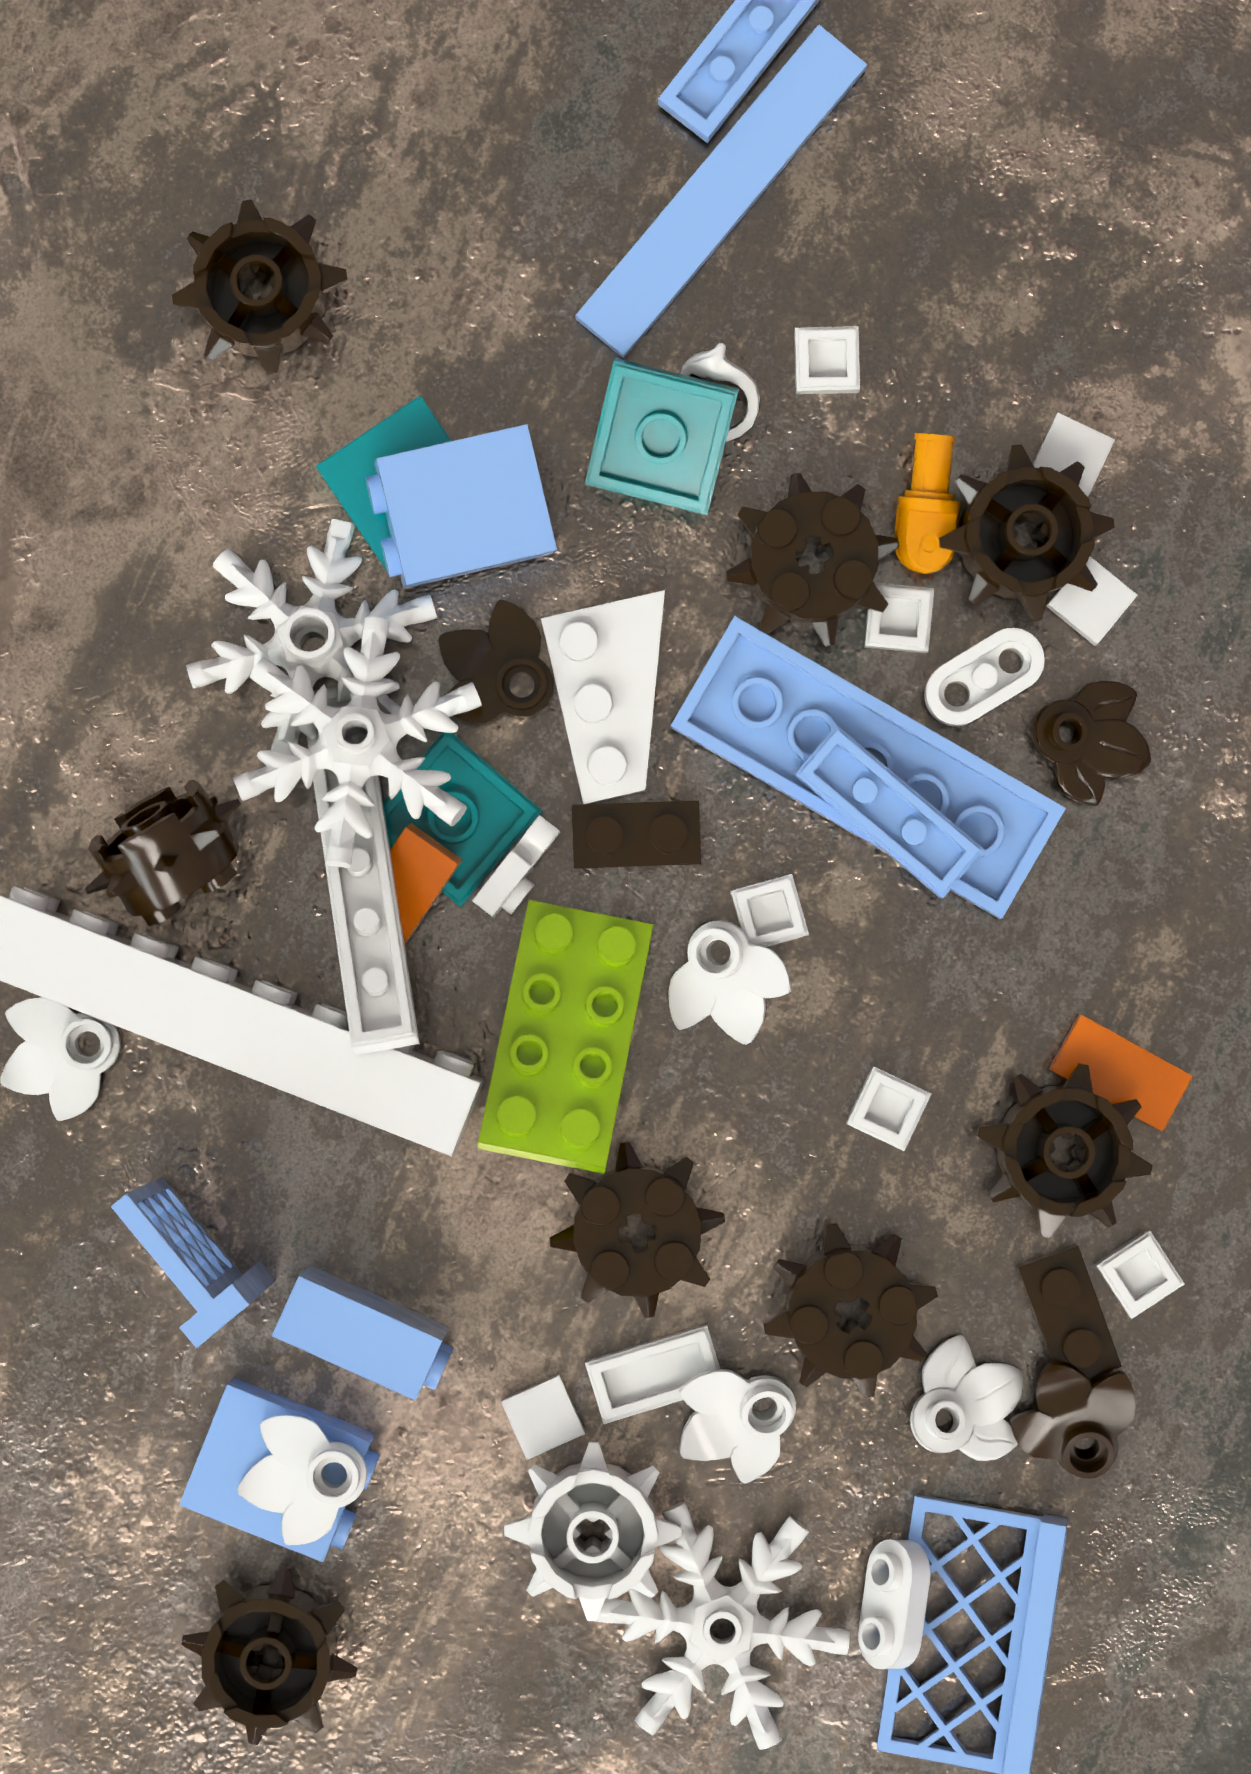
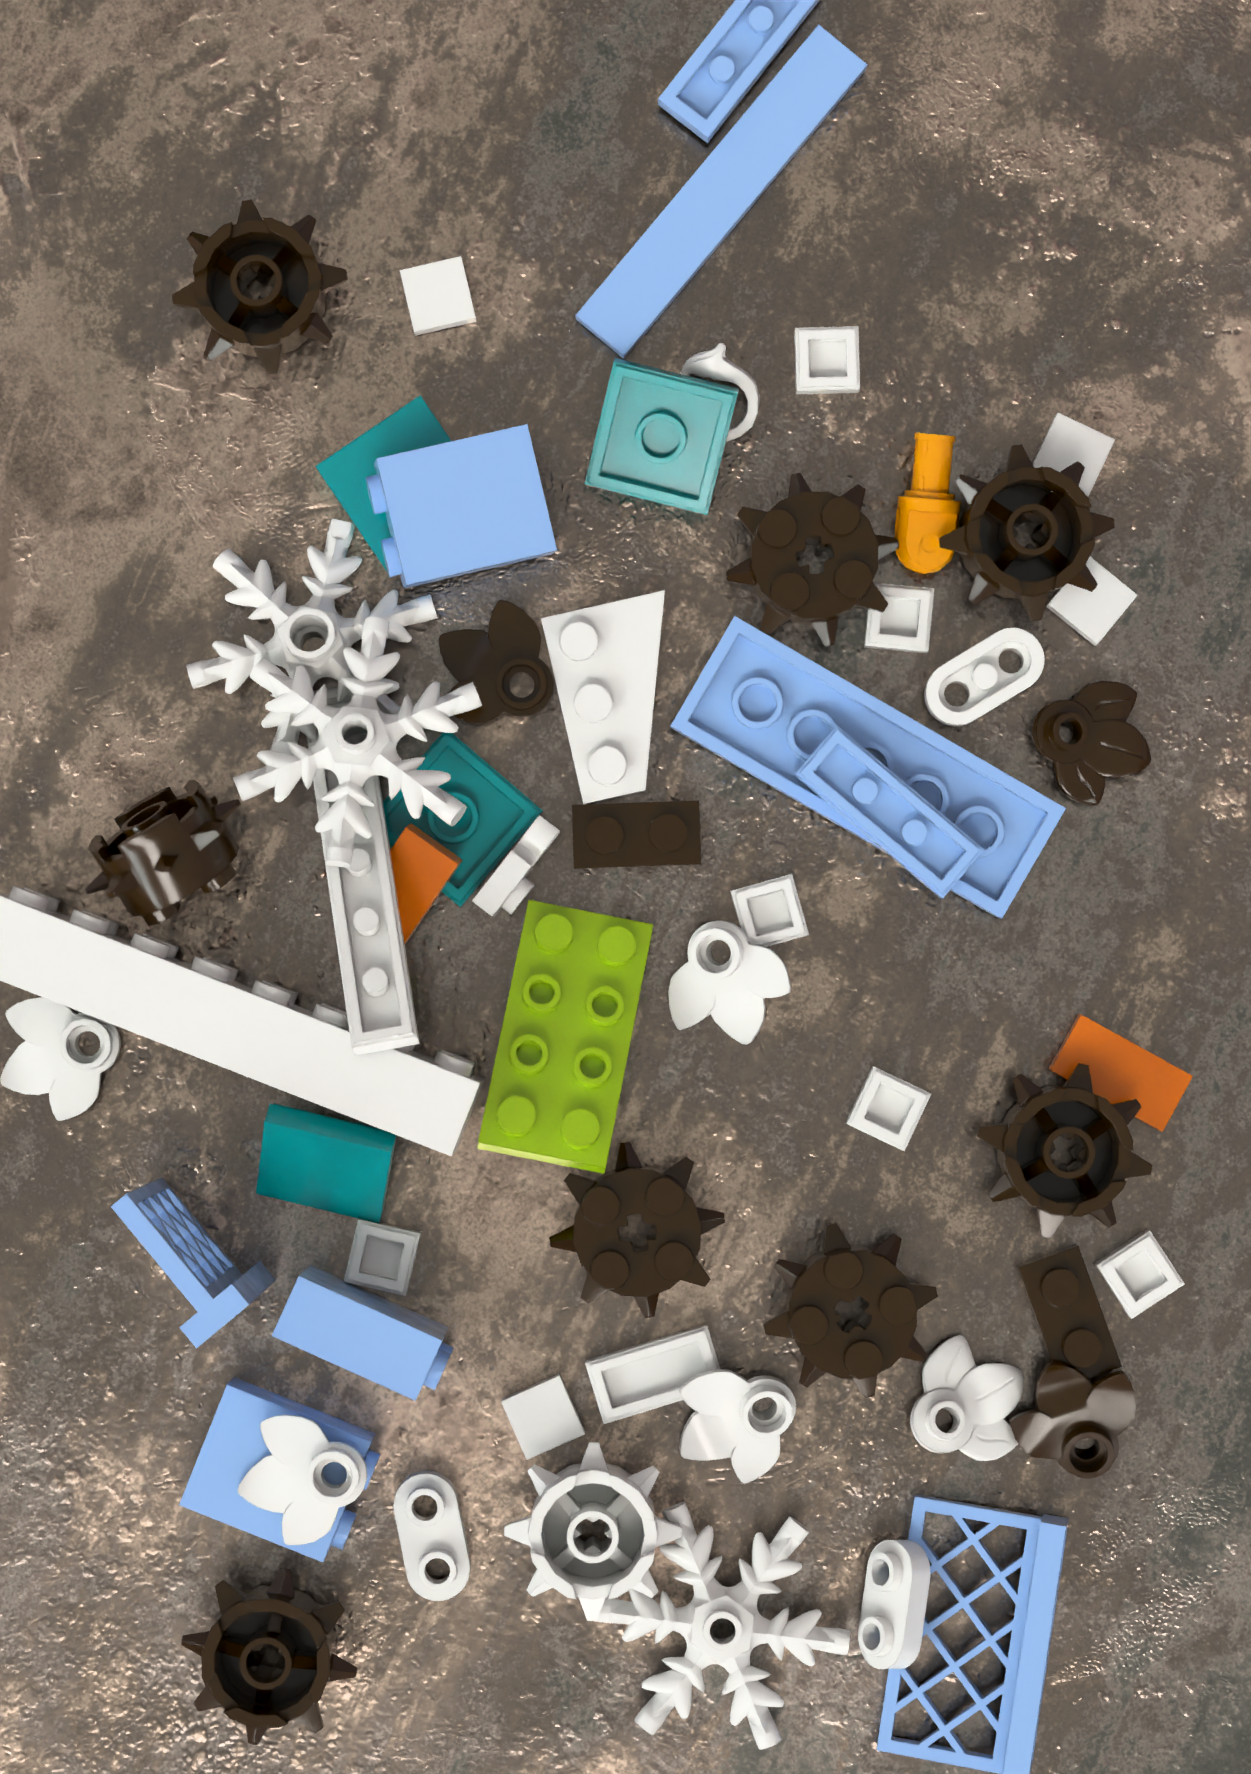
(325, 1162): none -> teal tile
(382, 1257): none -> white tile
(432, 1536): none -> white plate
(438, 295): none -> white tile

